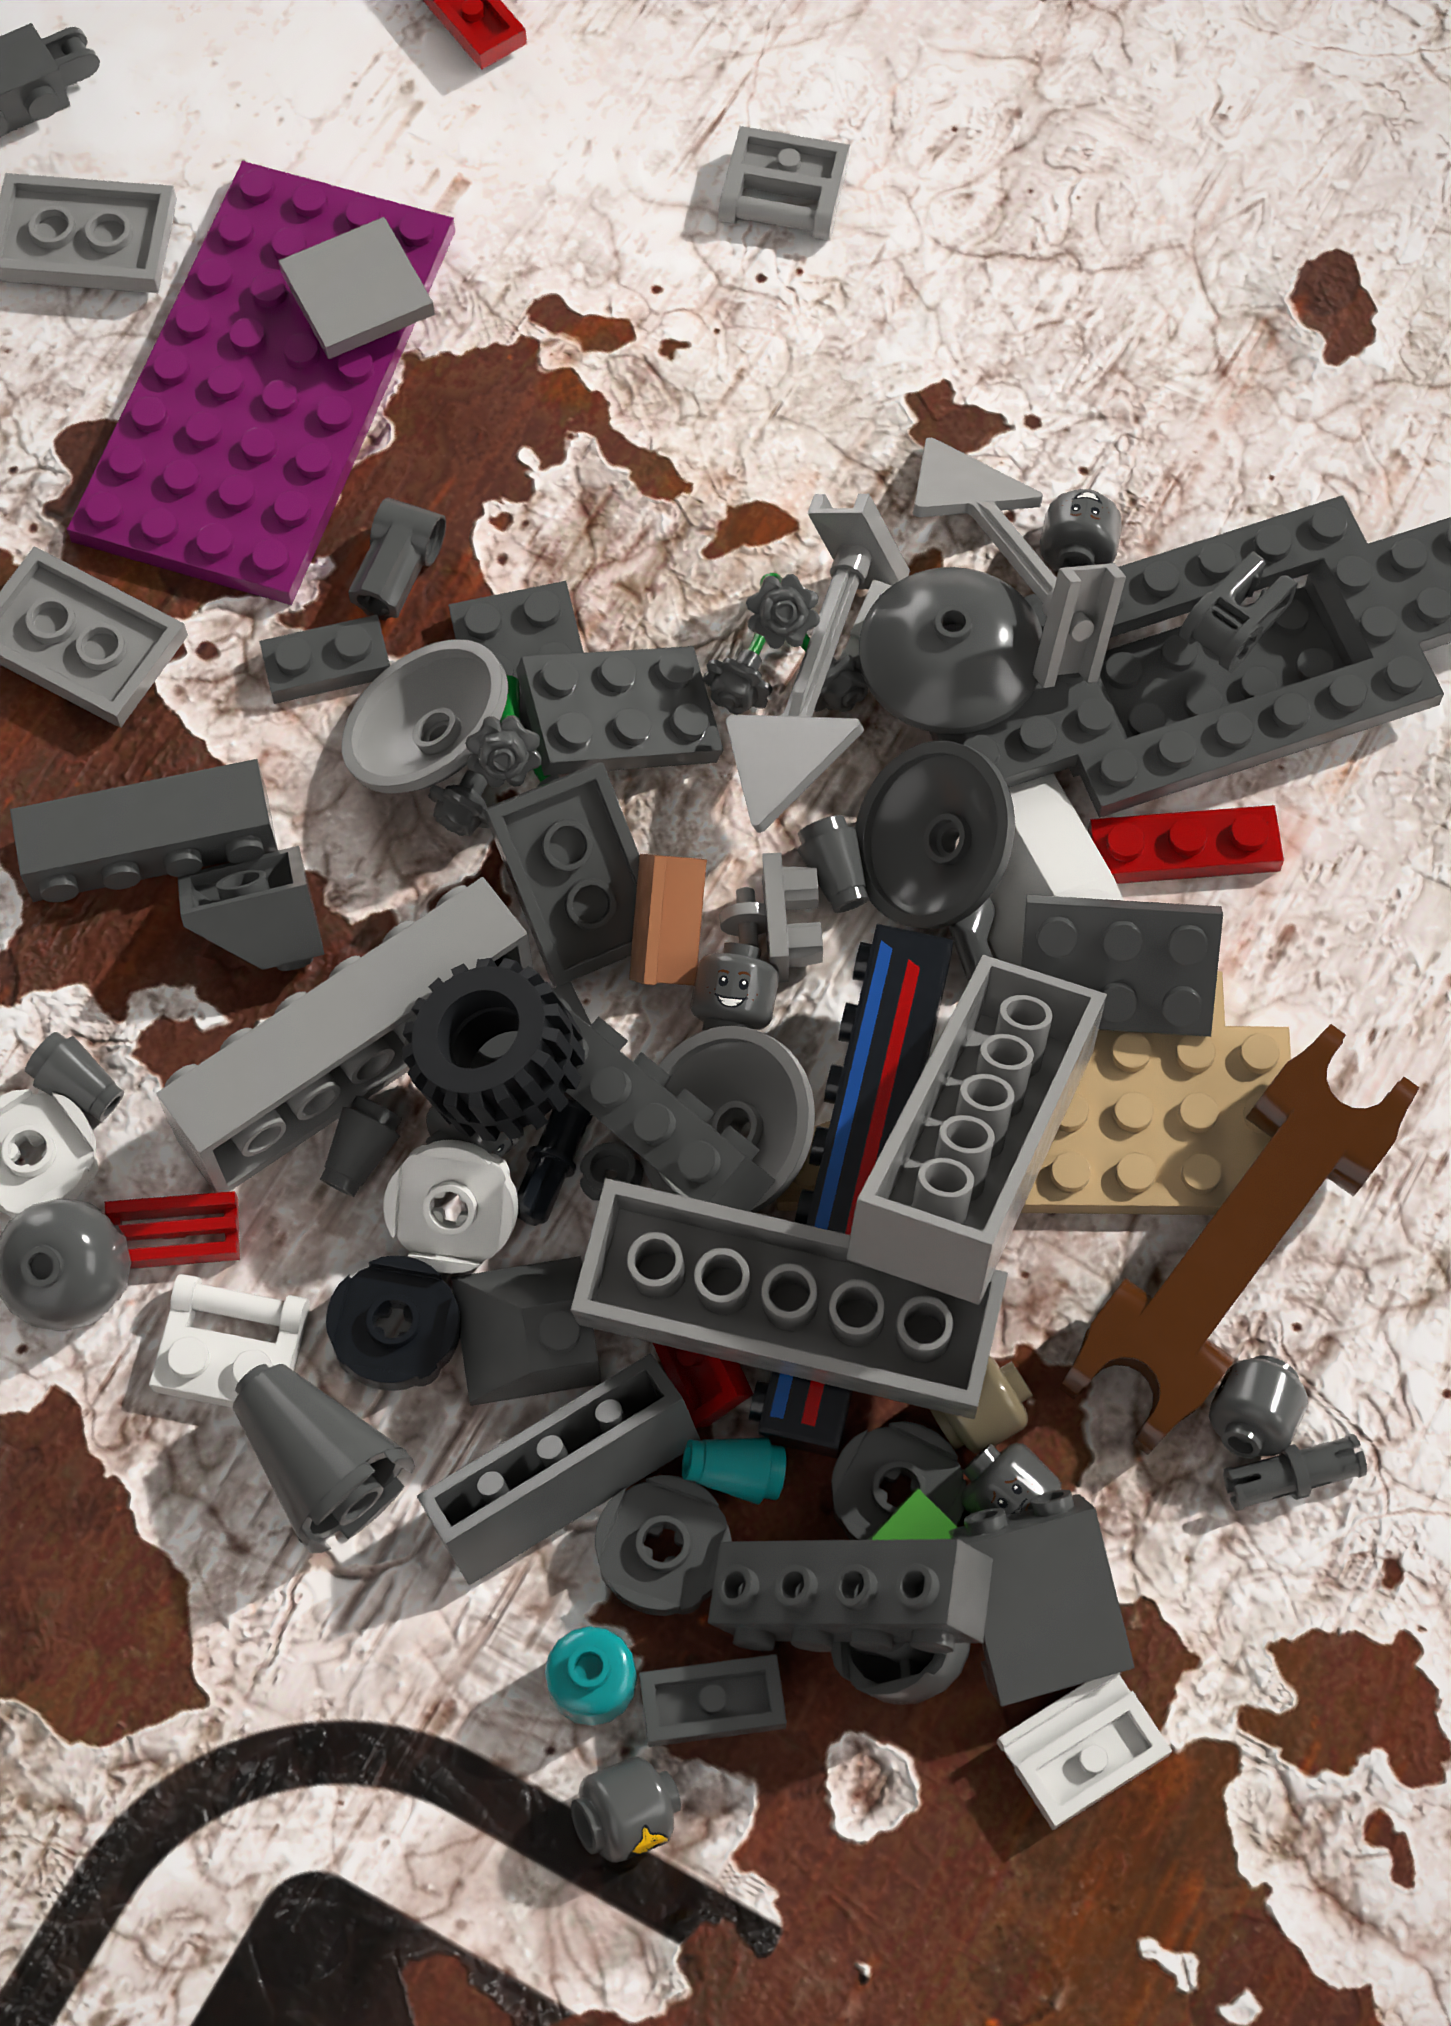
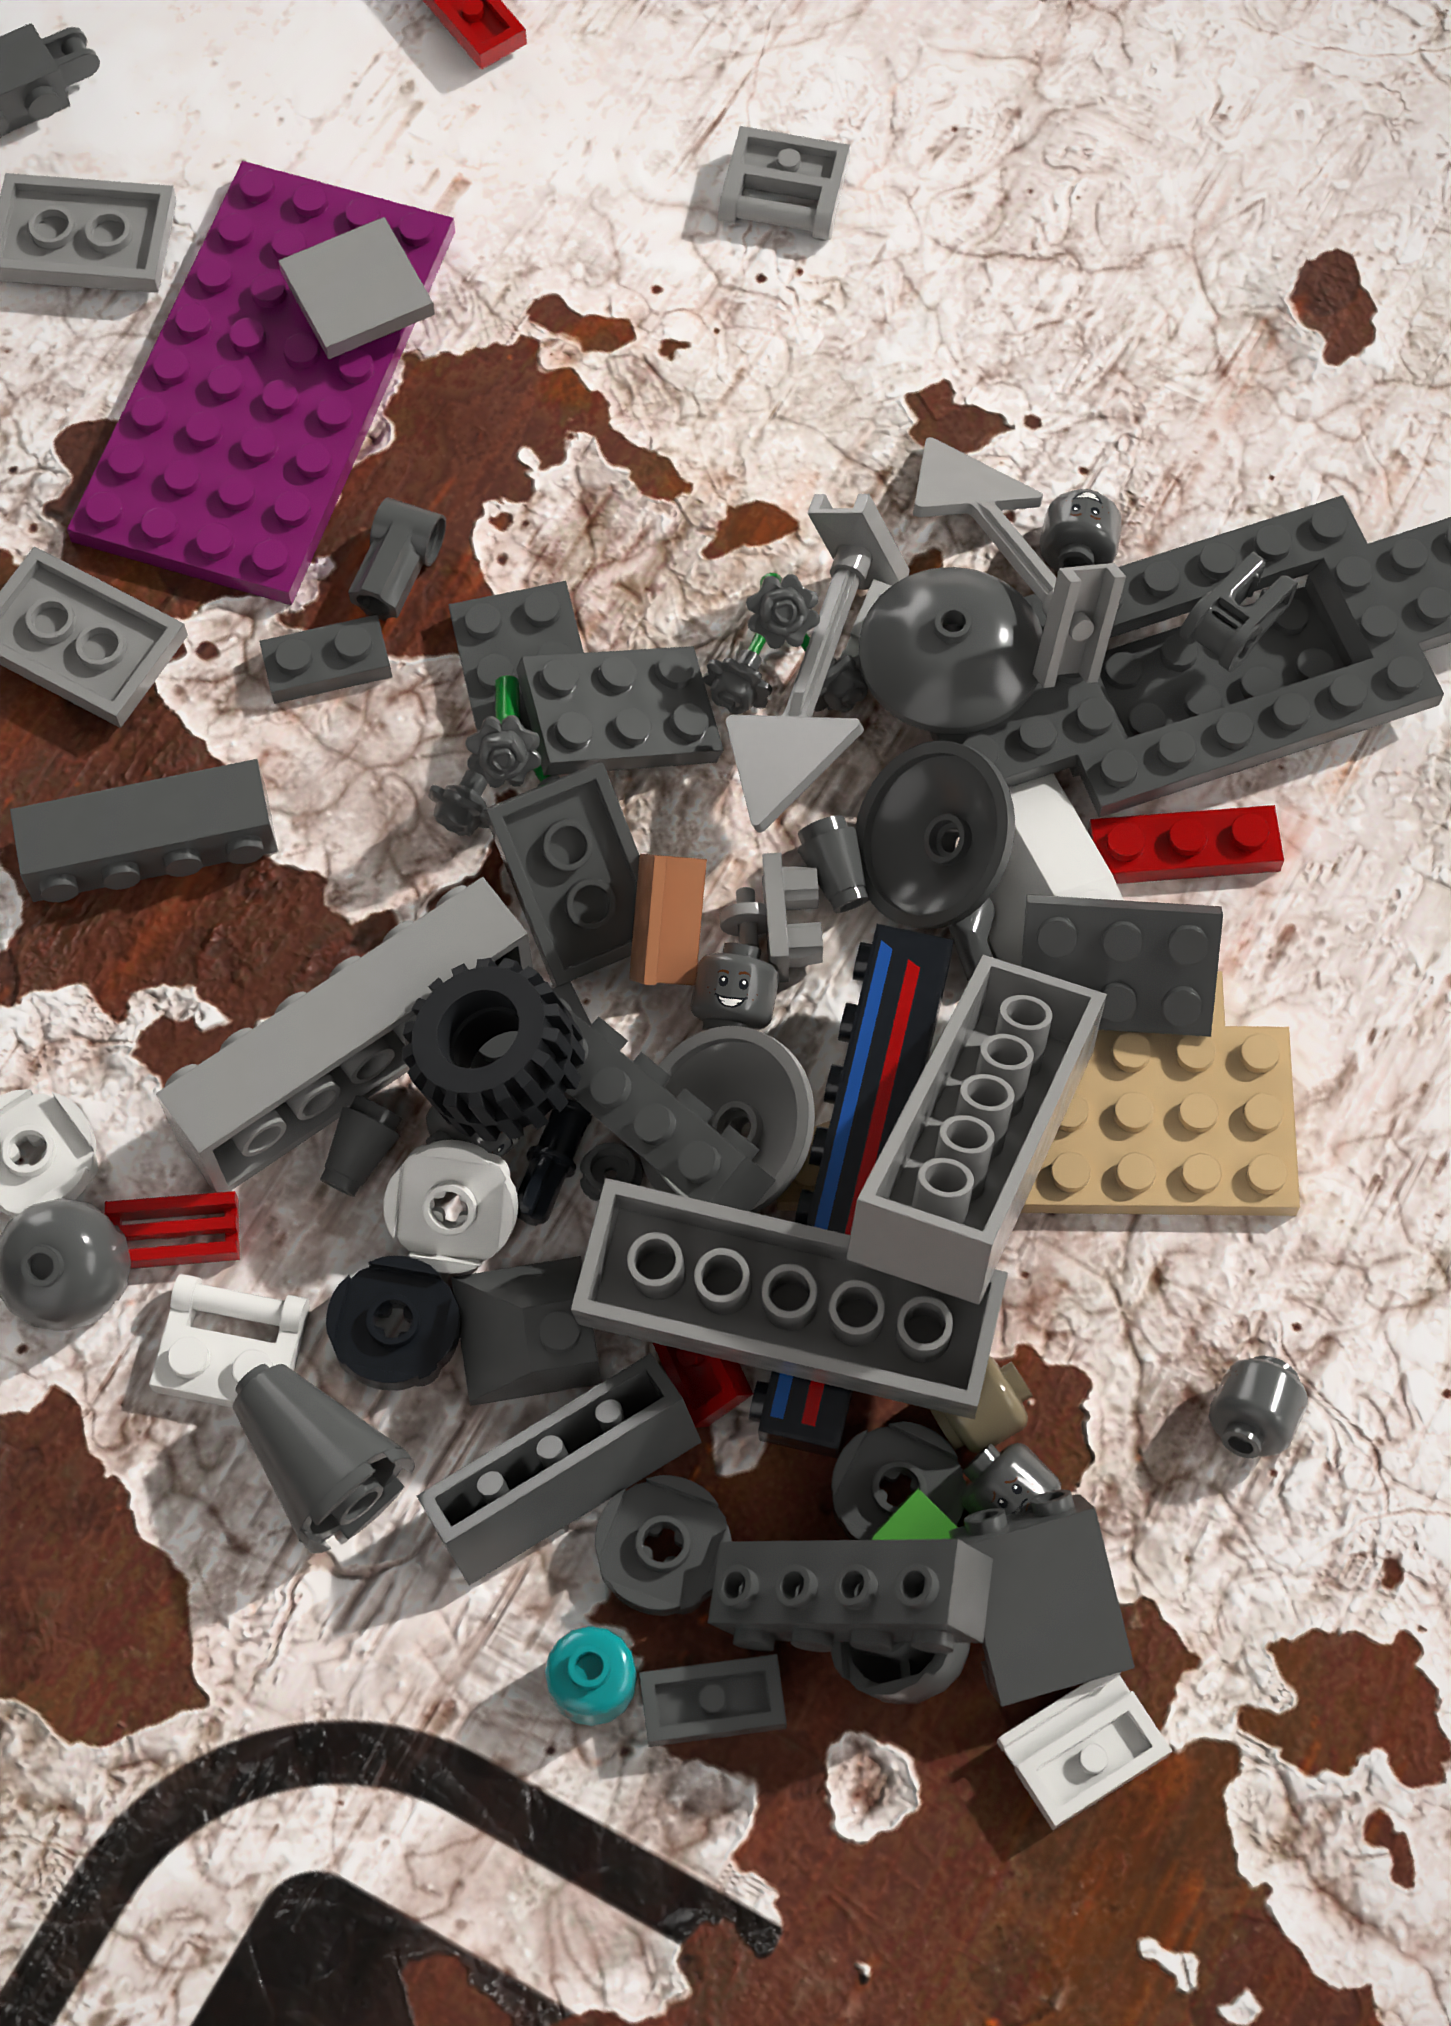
(69, 1070): dark grey cone -> none
(255, 910): dark grey slope -> none
(418, 714): light grey dish -> none
(625, 1809): dark grey head -> none
(737, 1467): teal cone -> none
(1169, 1333): reddish brown piece -> none
(1295, 1472): dark grey pin -> none

